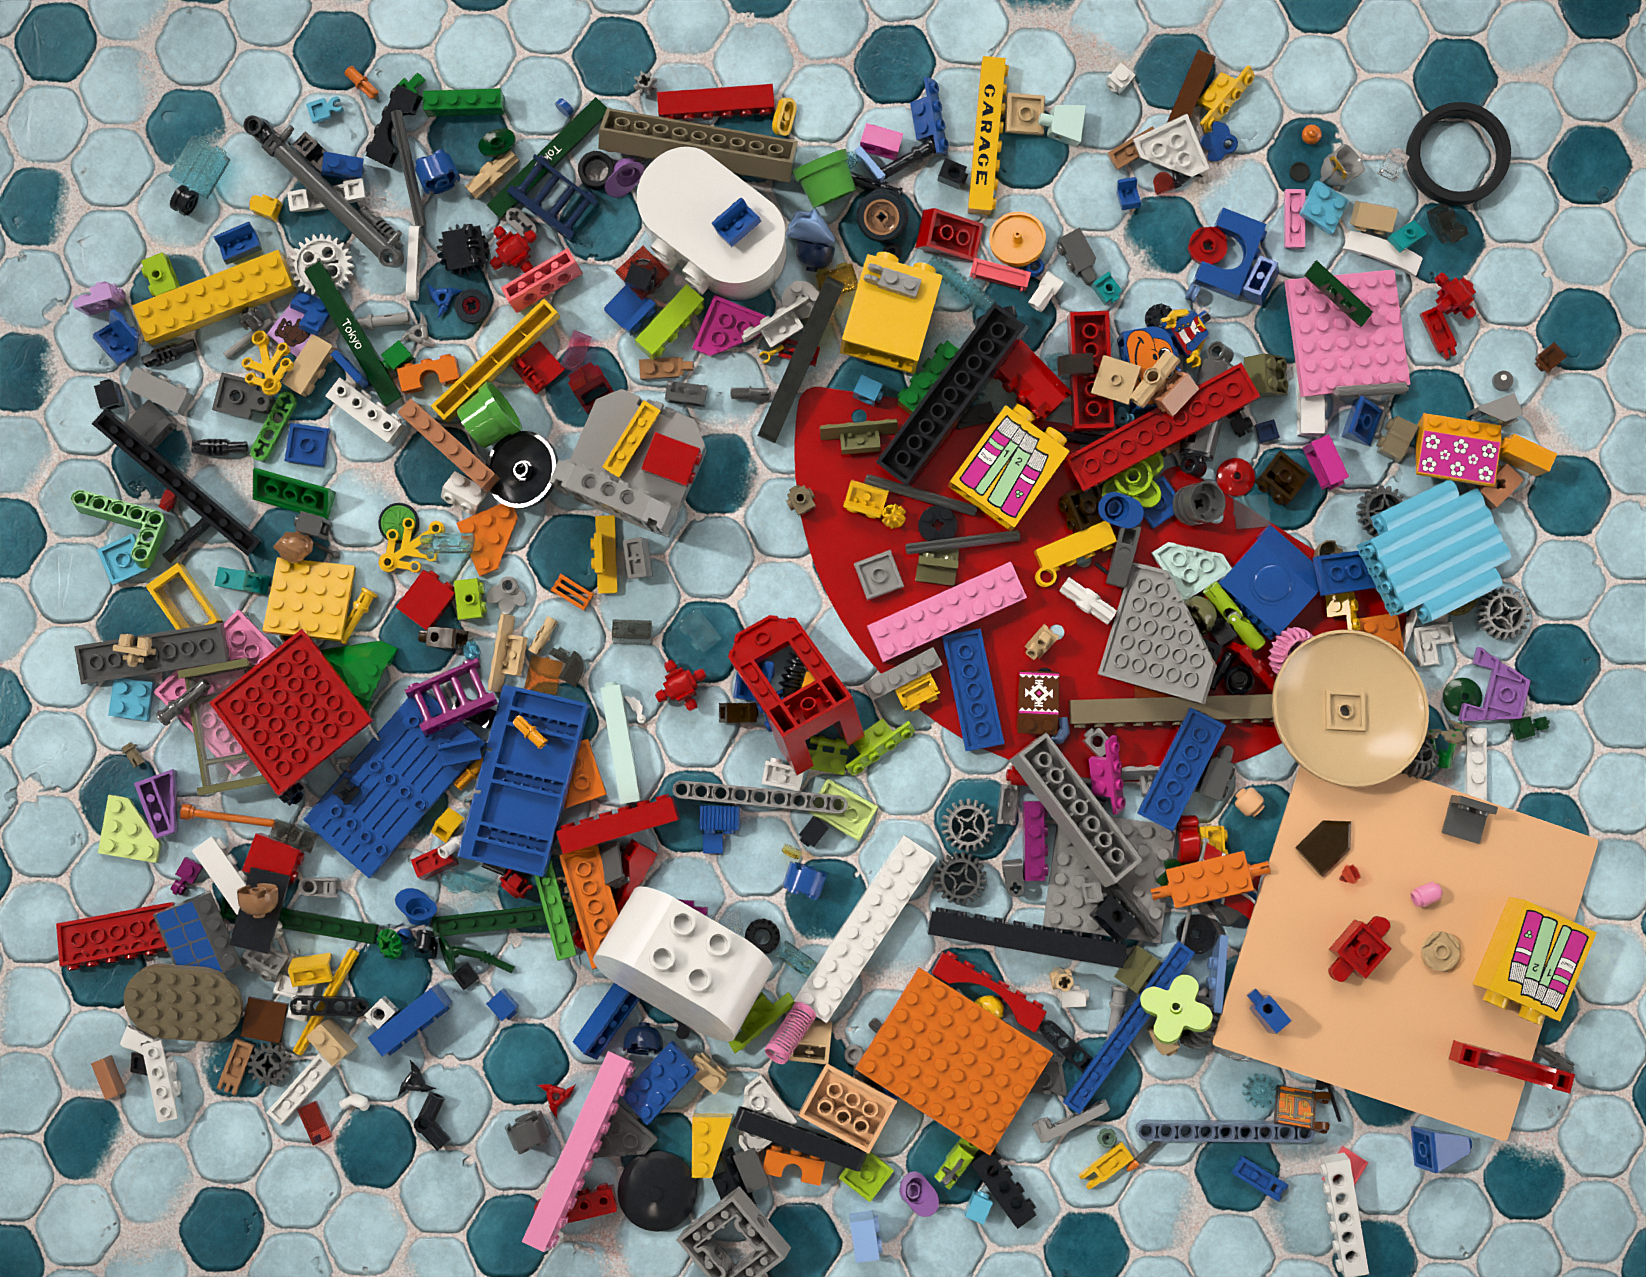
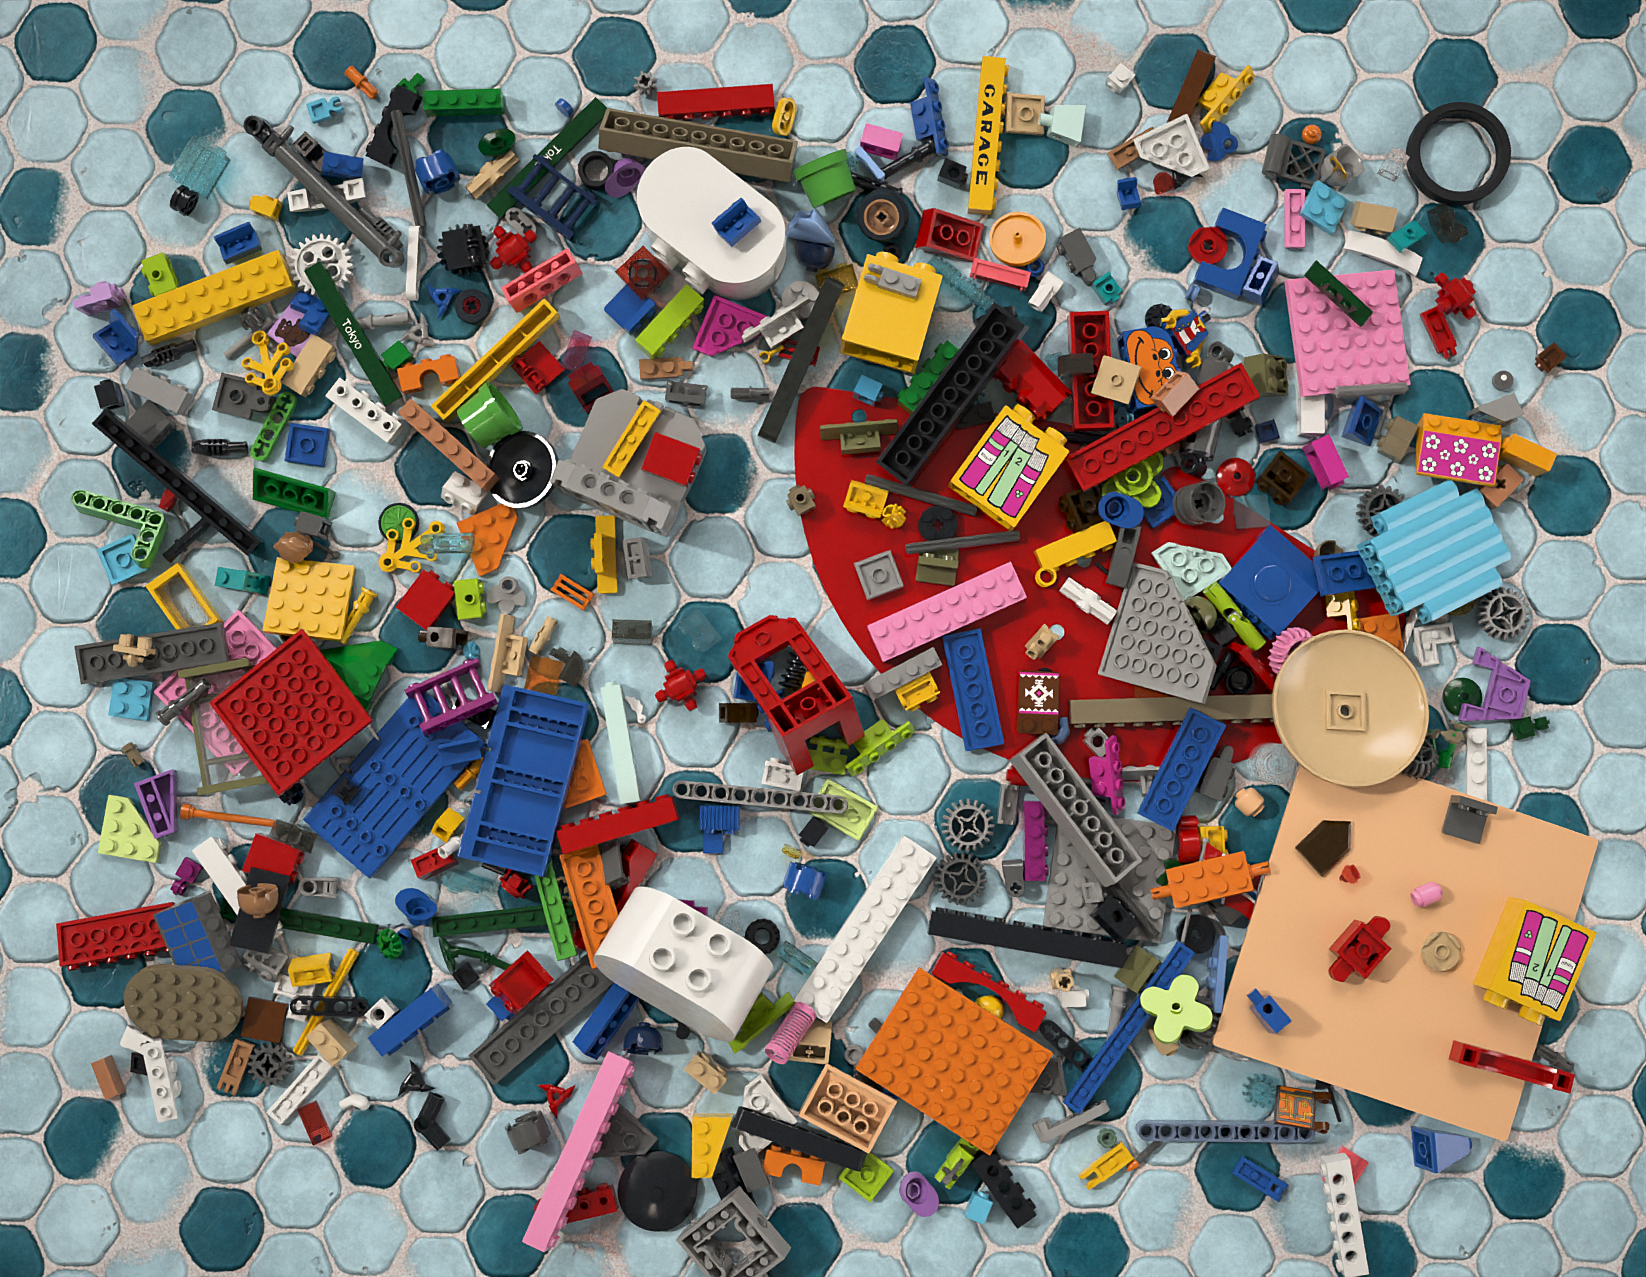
(350, 369): blue tile -> none
(426, 945): black piece -> none
(520, 982): none -> red panel
(530, 732): light orange axle -> none
(539, 1020): none -> dark grey plate
(640, 278): black brick -> none
(660, 1082): blue plate -> none
(865, 1241): light blue brick -> none
(1162, 370): tan piece -> none
(1262, 758): none -> clear wheel
(1278, 157): none -> dark grey piece

